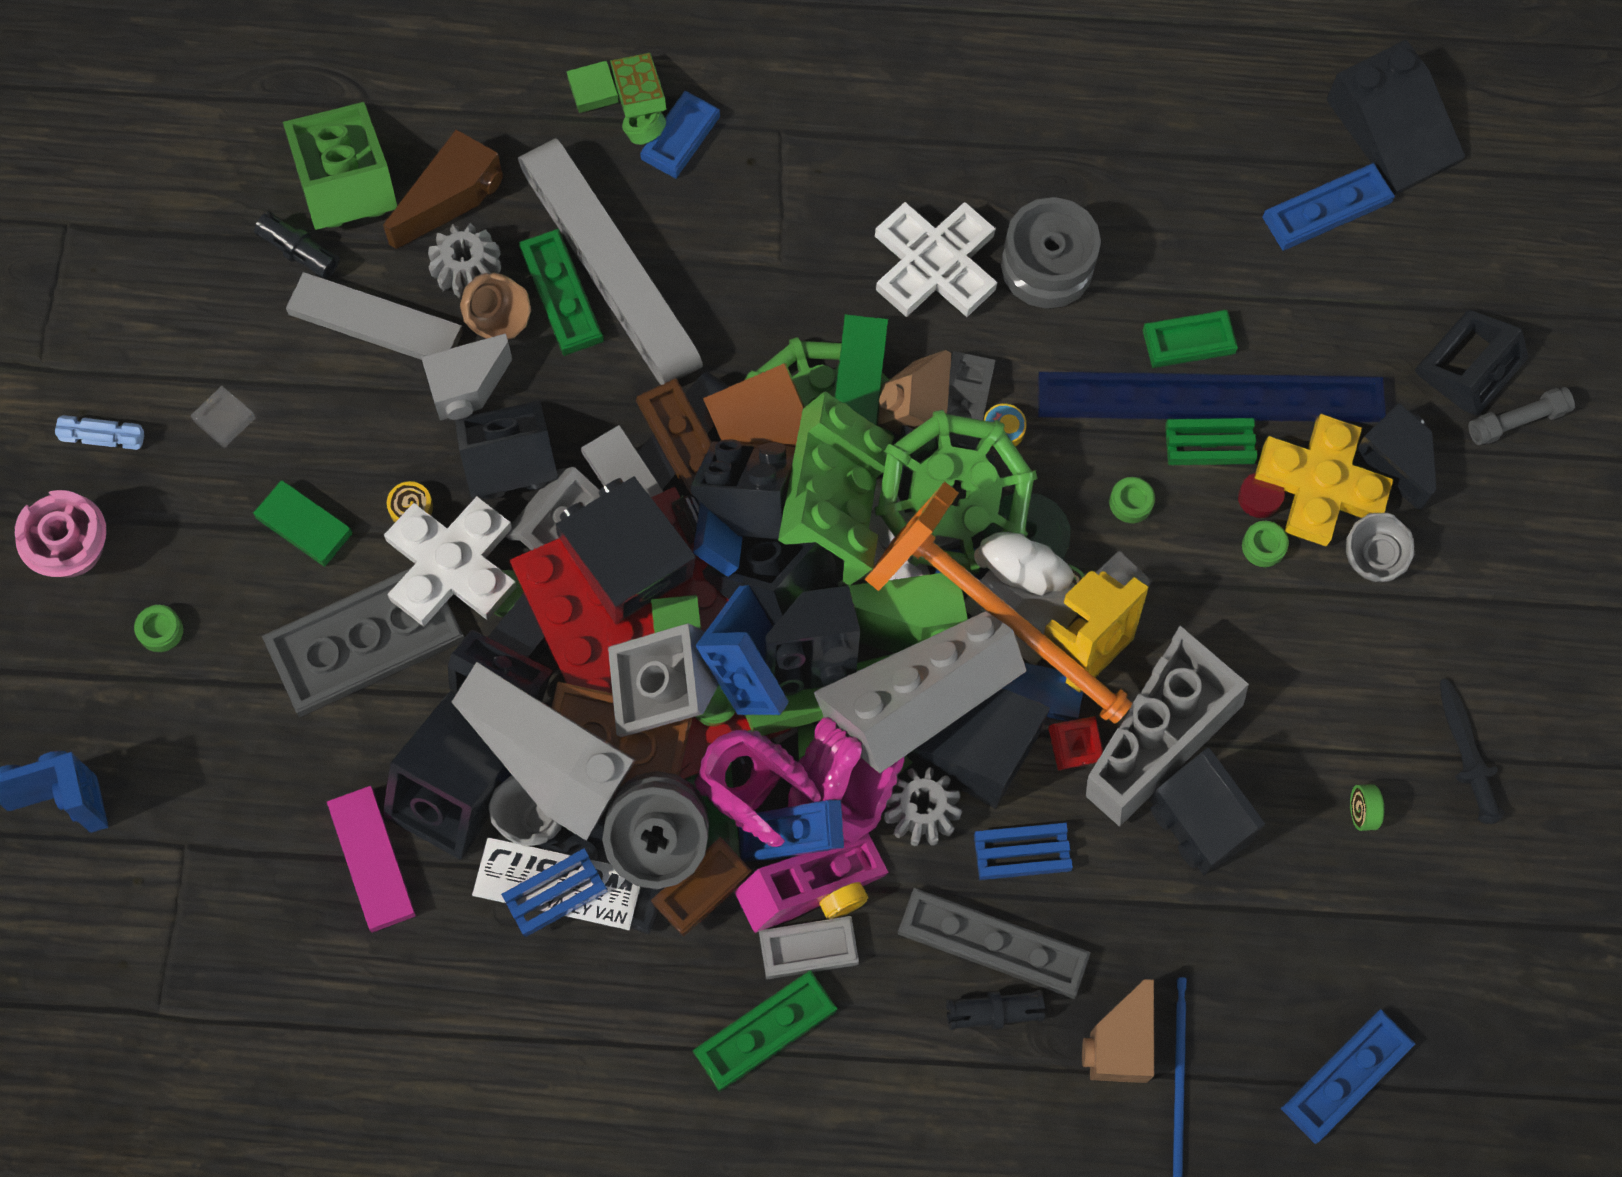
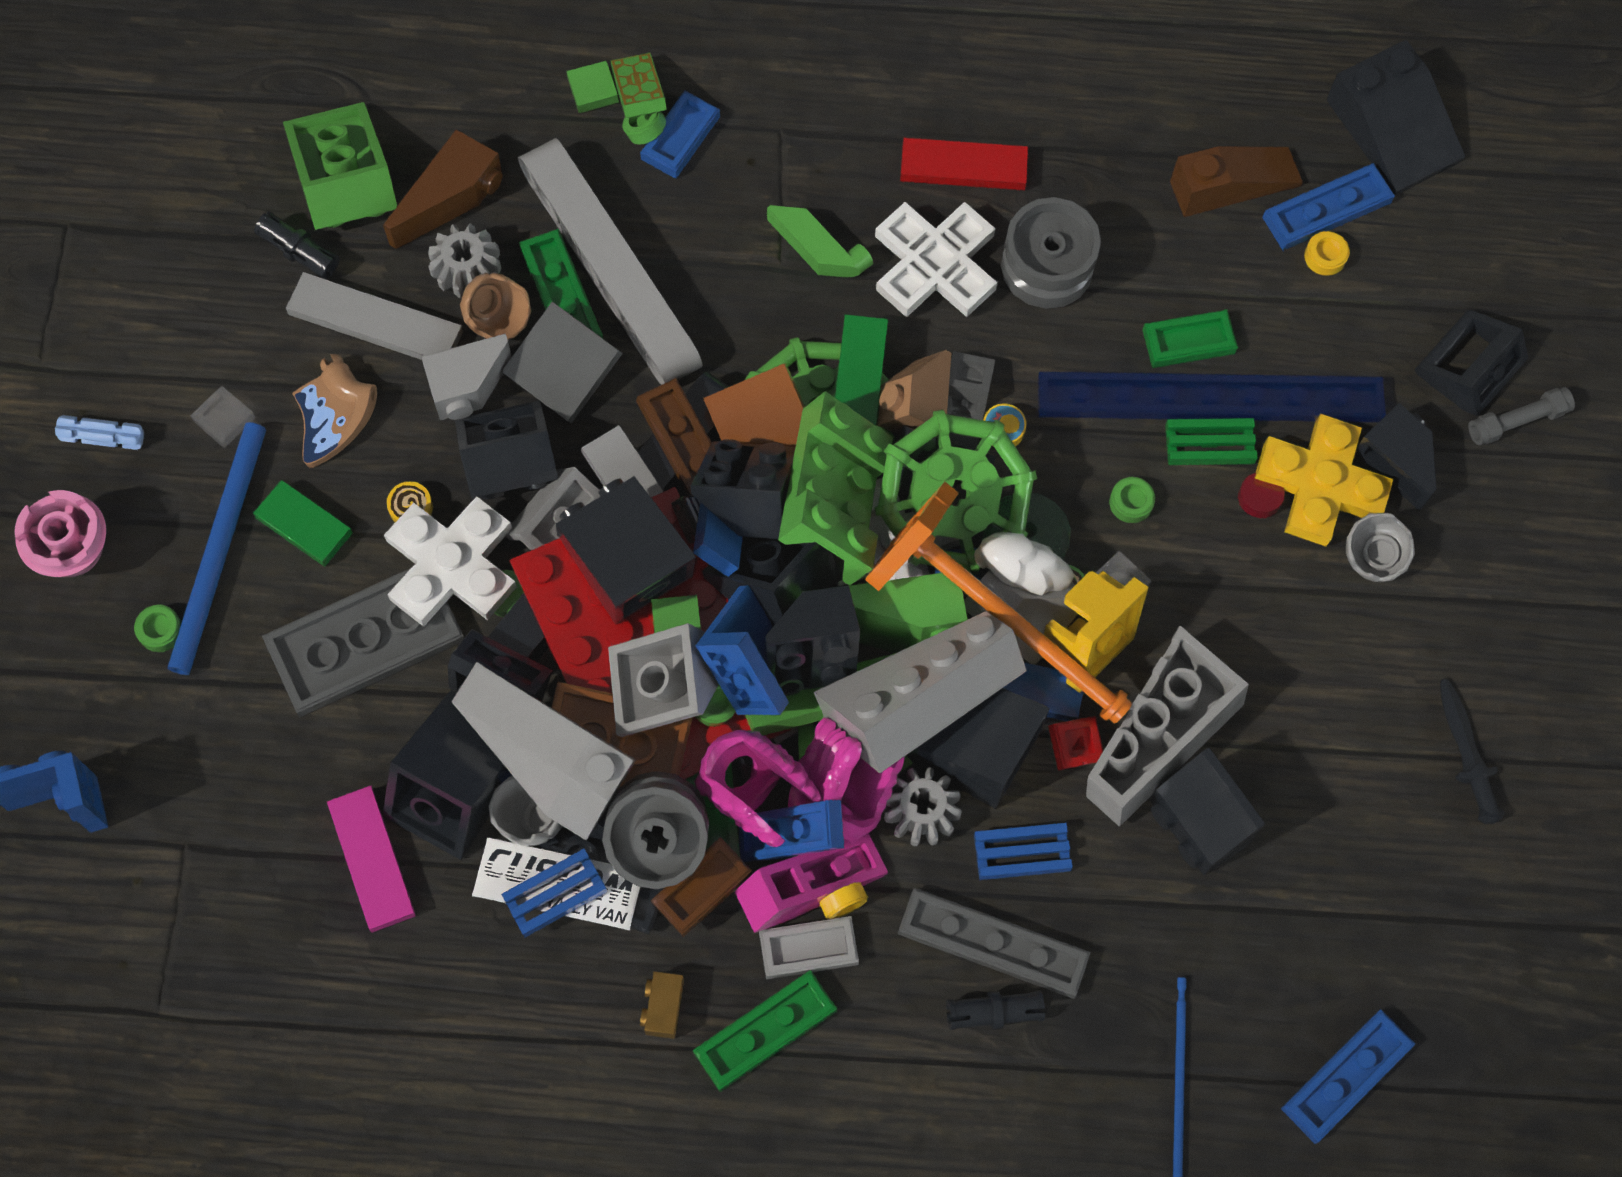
(216, 549): none -> blue piece
(333, 410): none -> medium nougat arm
(561, 362): none -> dark grey tile
(663, 1006): none -> pearl gold piece
(817, 244): none -> bright green piece
(964, 163): none -> red tile
(1124, 1040): medium nougat slope -> none
(1231, 176): none -> reddish brown slope
(1265, 543): bright green tile -> none
(1327, 253): none -> yellow tile
(1367, 807): bright green tile -> none

